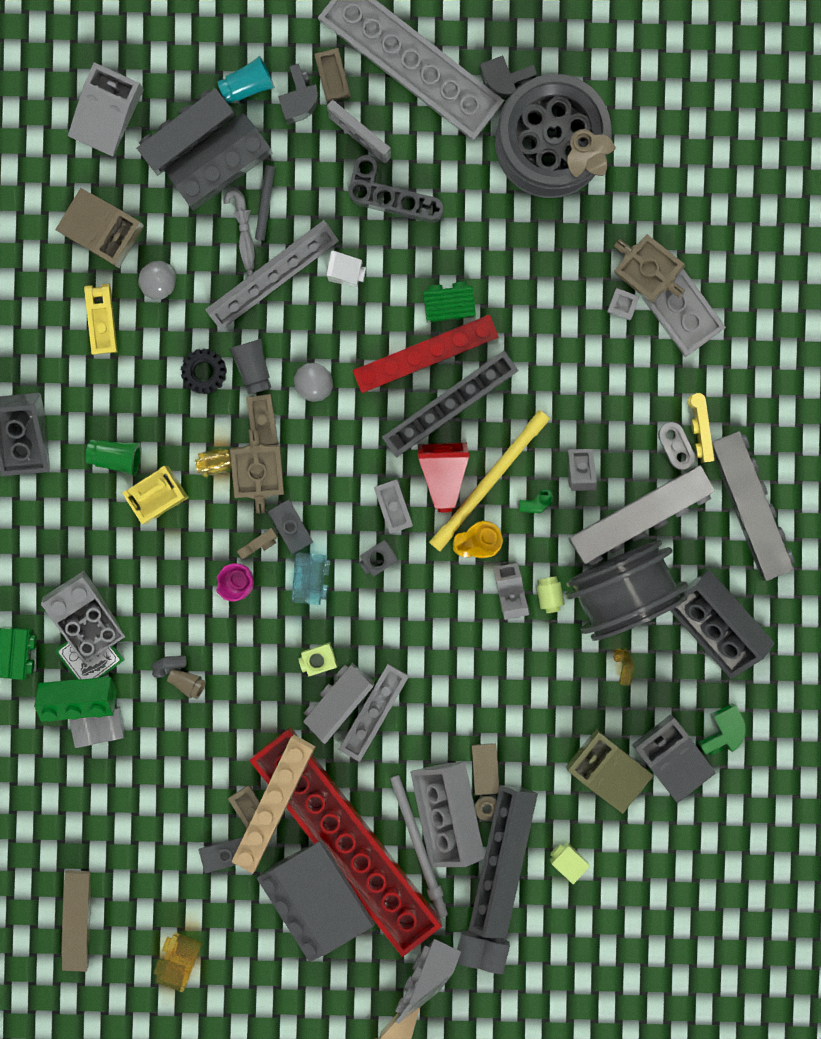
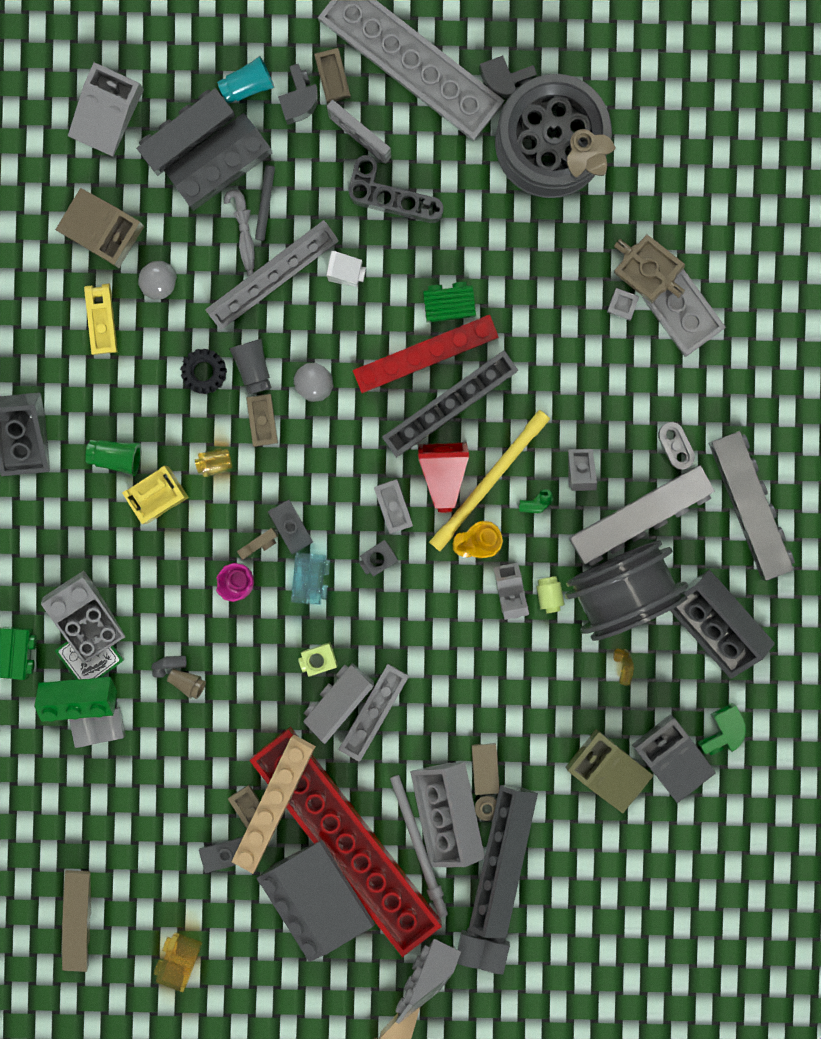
(257, 471): dark tan plate -> none
(569, 862): yellowish green brick -> none
(701, 427): light yellow plate -> none

